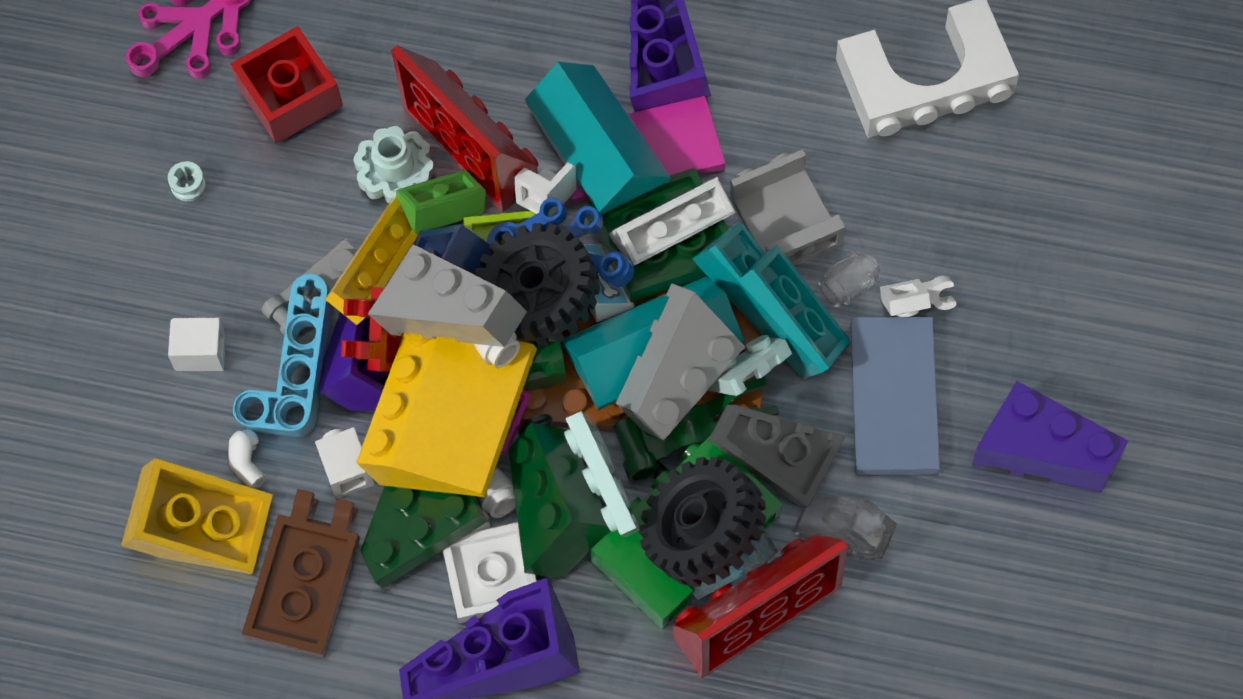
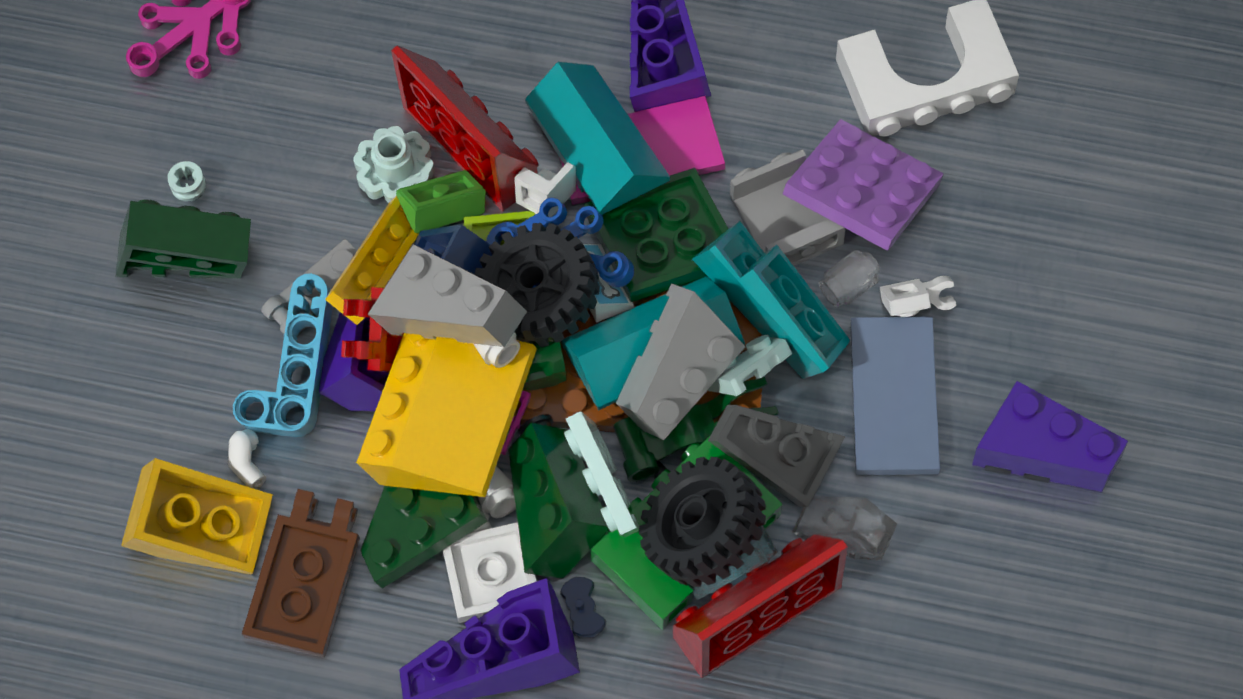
(182, 239): none -> dark green wedge
(197, 344): white panel -> none
(286, 84): red brick -> none
(339, 455): white brick -> none
(582, 607): none -> dark blue piece
(673, 222): white slope -> none
(863, 184): none -> medium lavender plate

